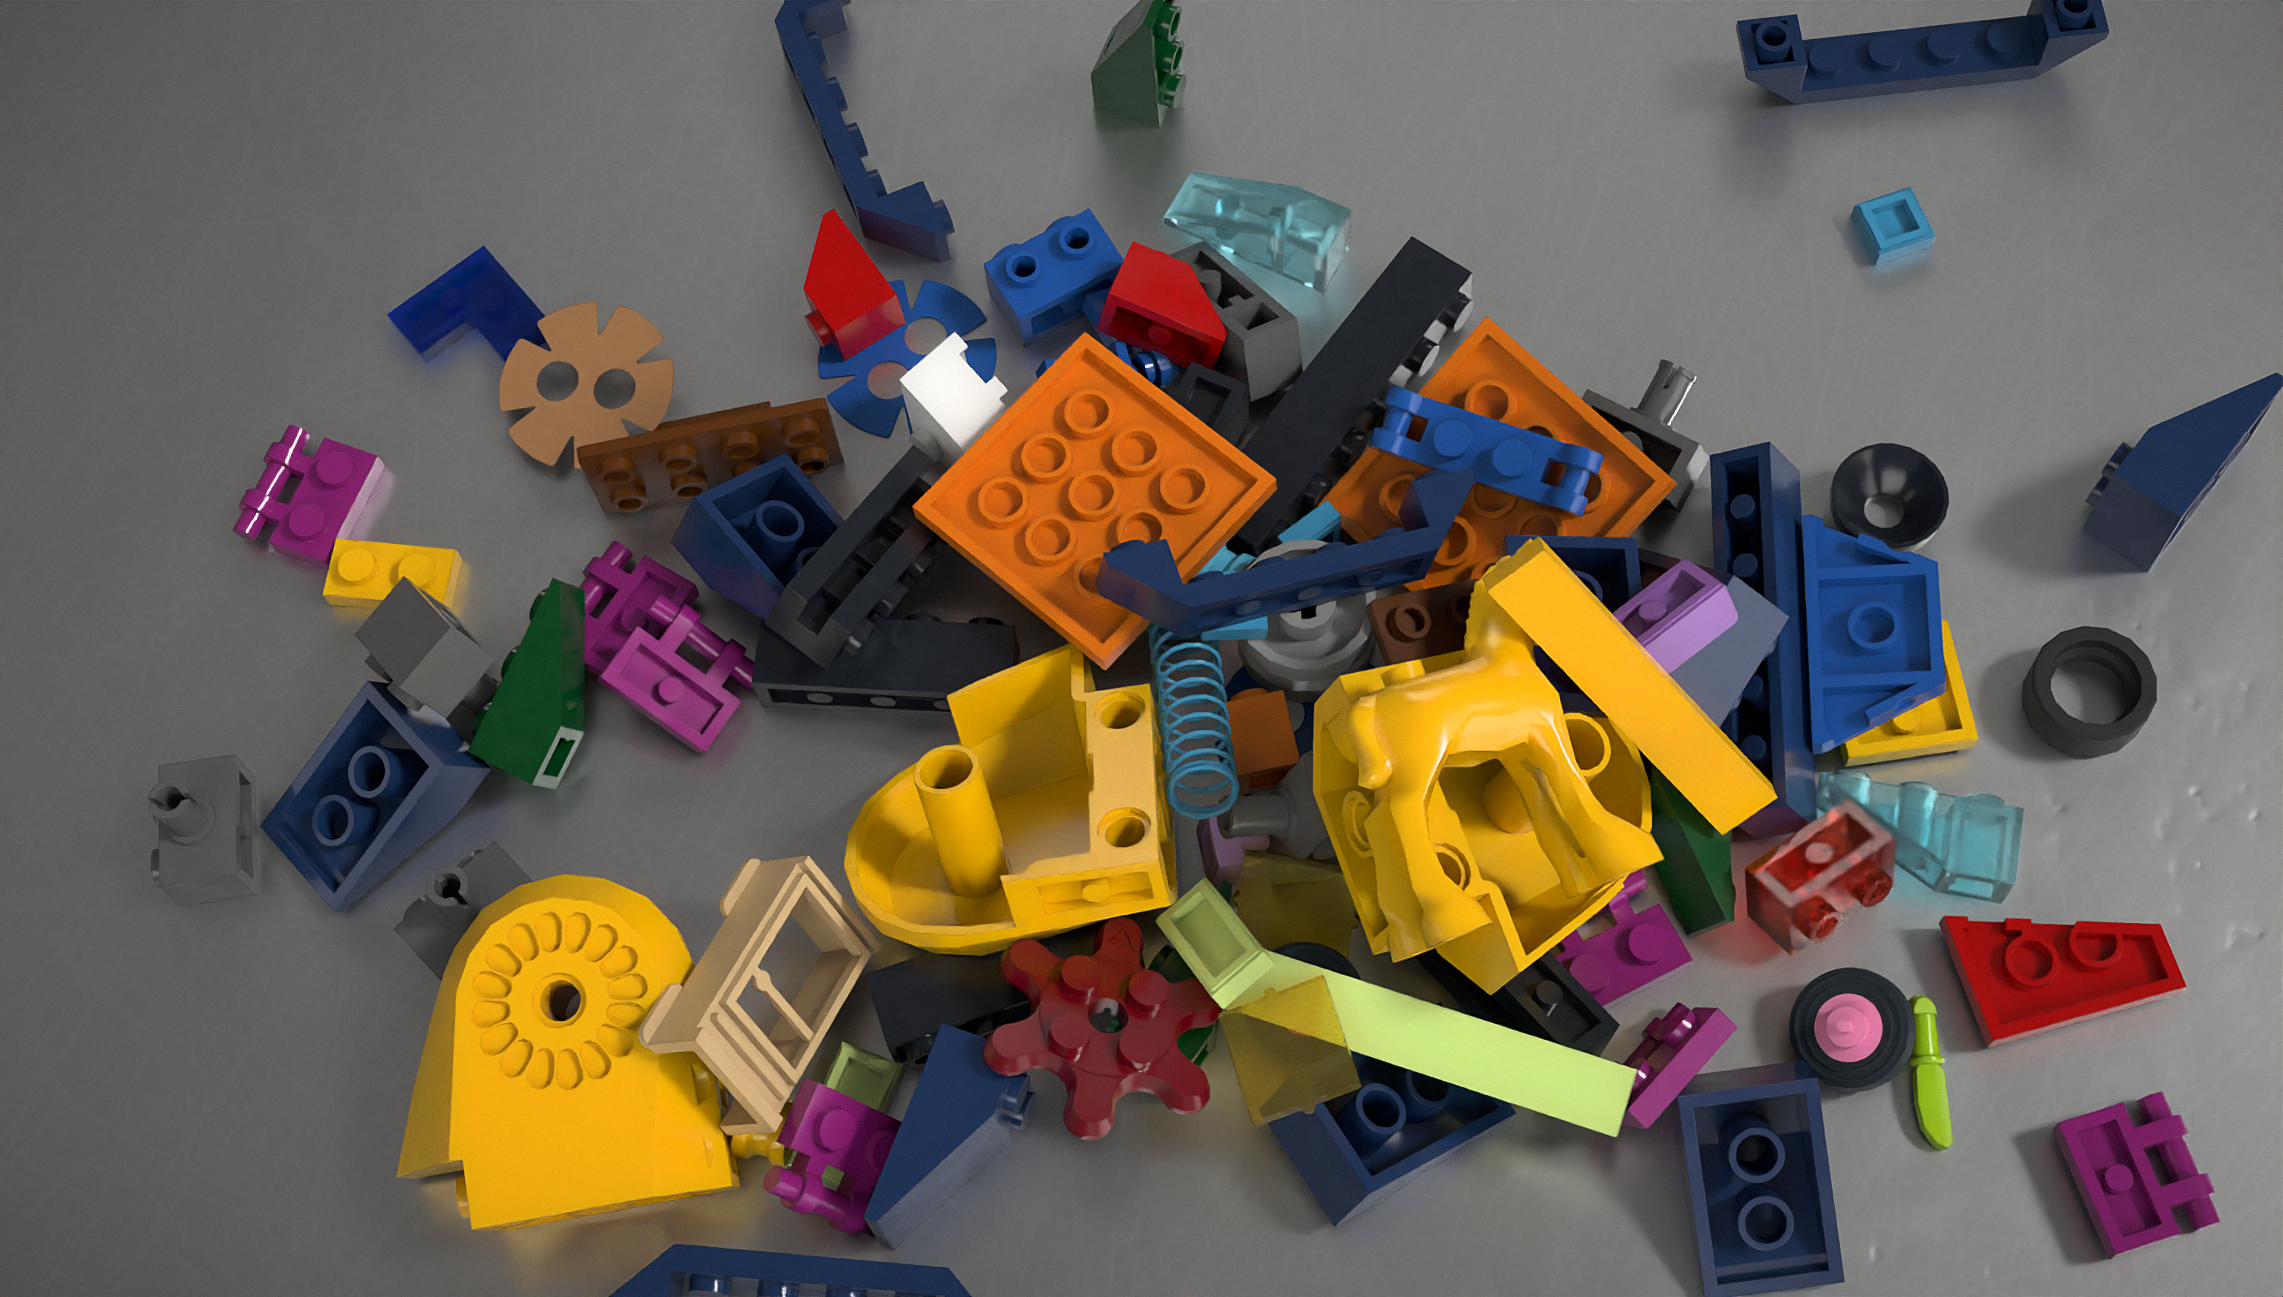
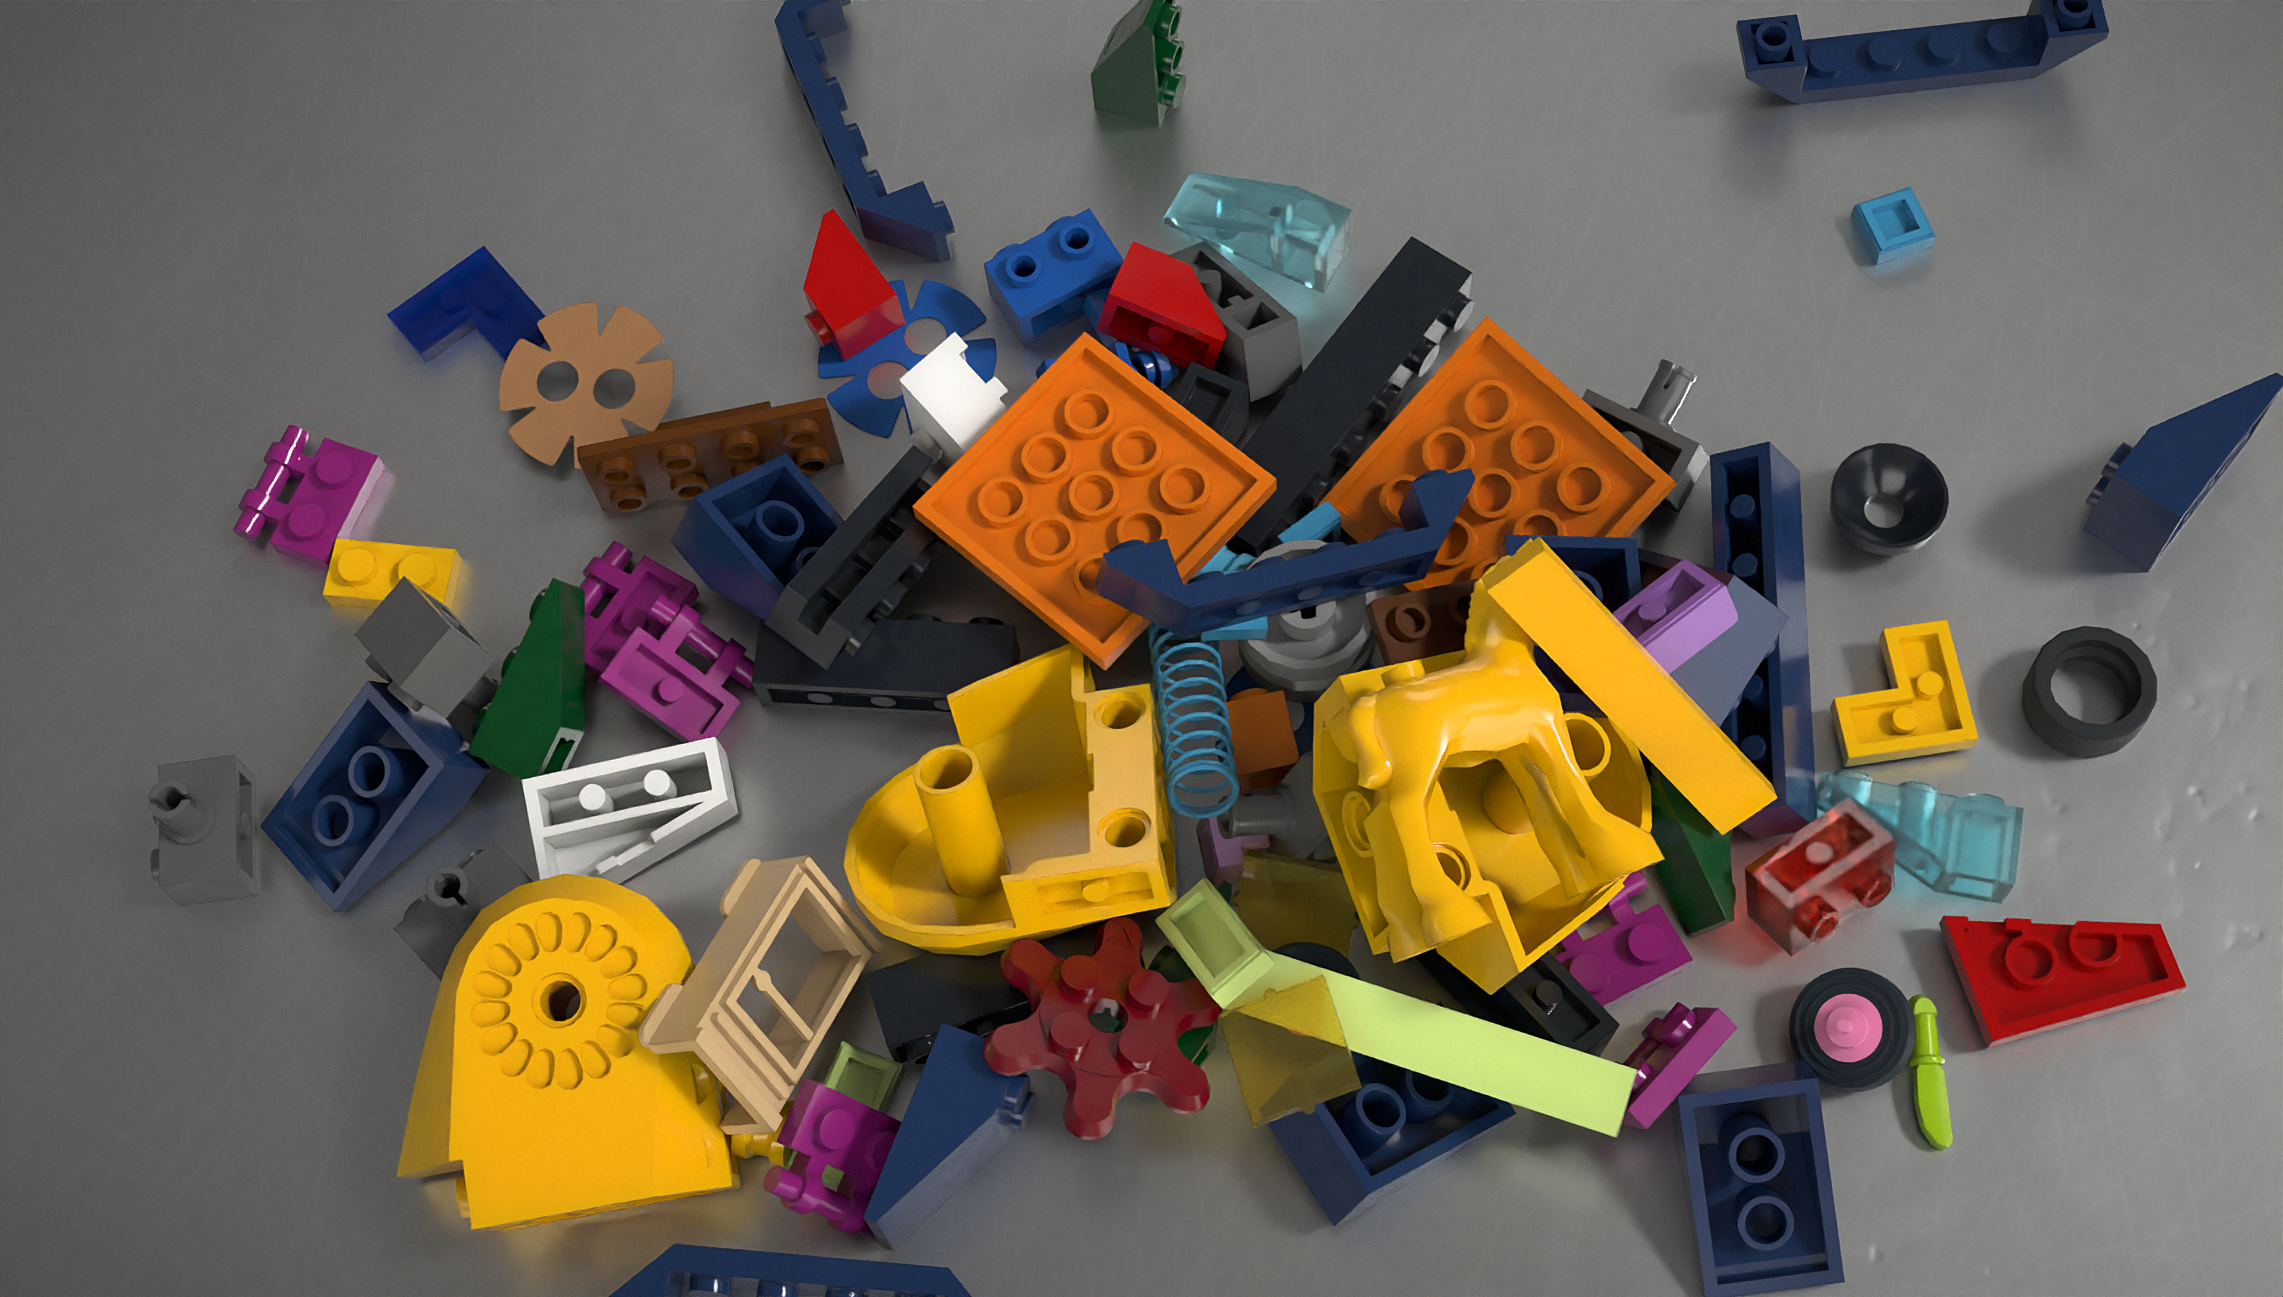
(628, 810): none -> white wedge
(1497, 452): blue plate -> none
(1868, 632): blue wing -> none
(2119, 1182): magenta plate -> none

